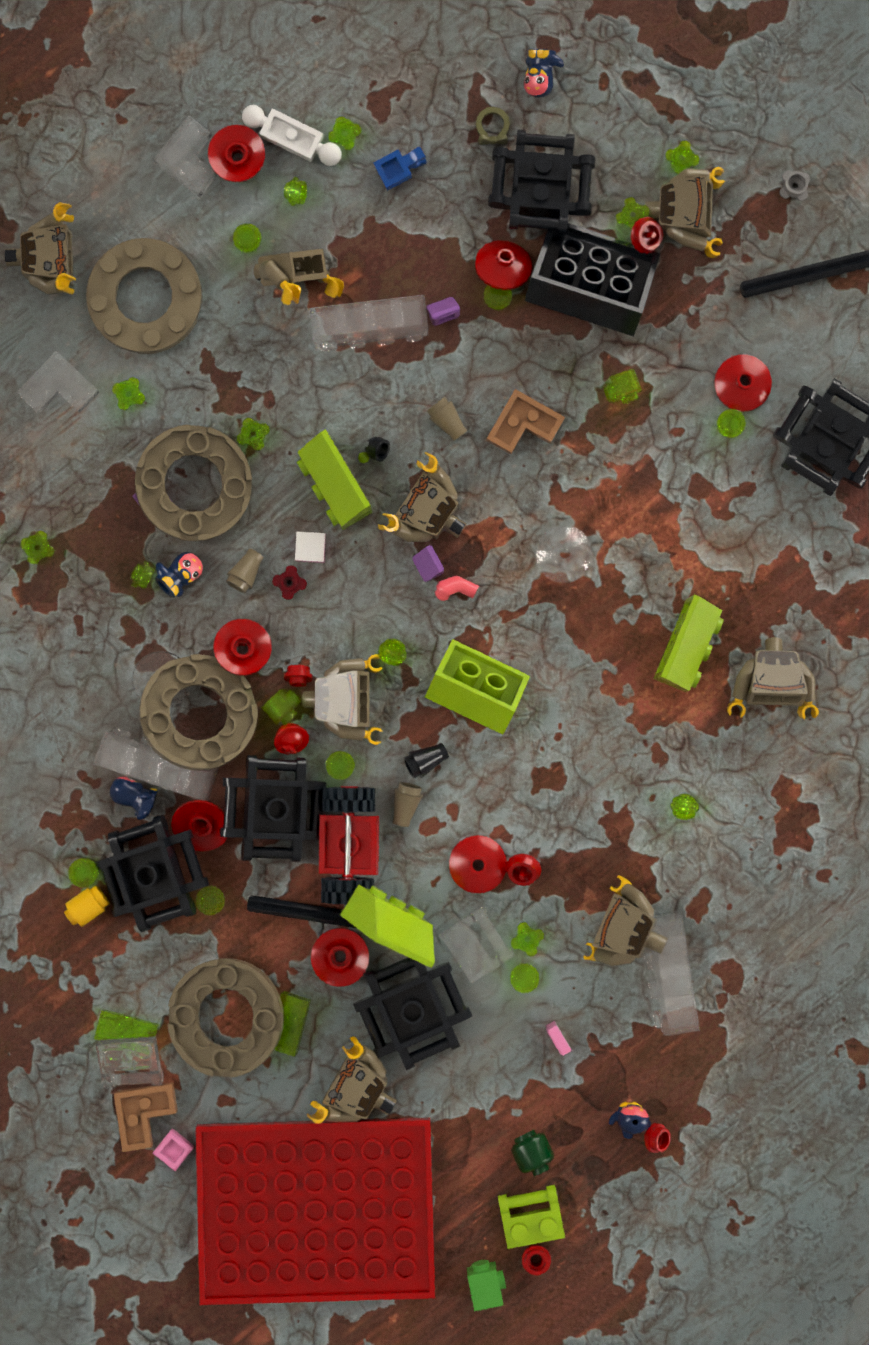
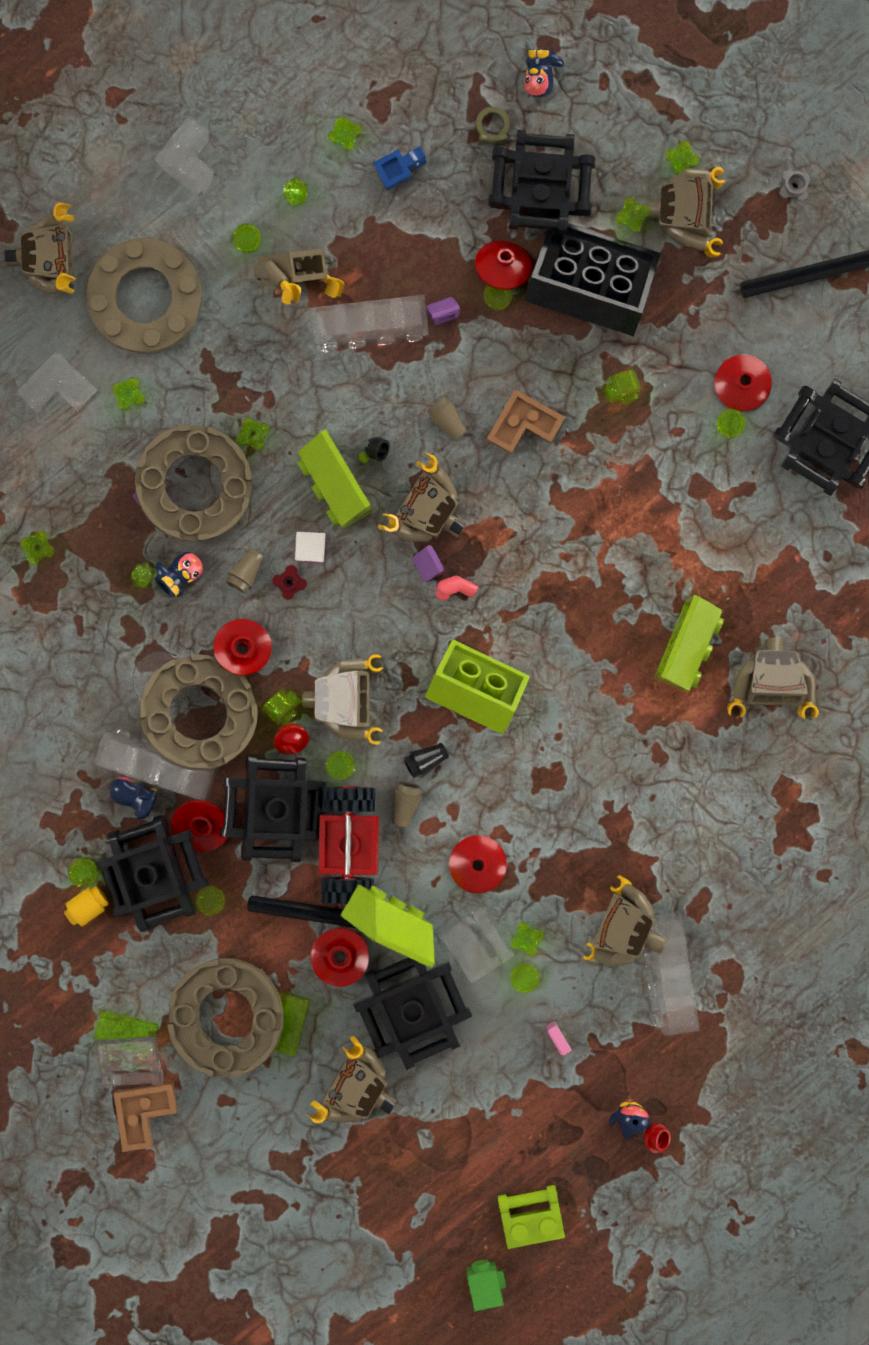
(173, 1149): bright pink tile -> none
(235, 140): red dish -> none
(291, 135): white plate -> none
(298, 675): red plate -> none
(315, 1211): red plate -> none
(392, 652): clear neon green plate -> none
(523, 869): red hat -> none
(532, 1153): dark green head -> none
(539, 1268): red plate -> none
(558, 568): clear dish -> none
(646, 235): red hat -> none
(684, 806): clear neon green plate -> none

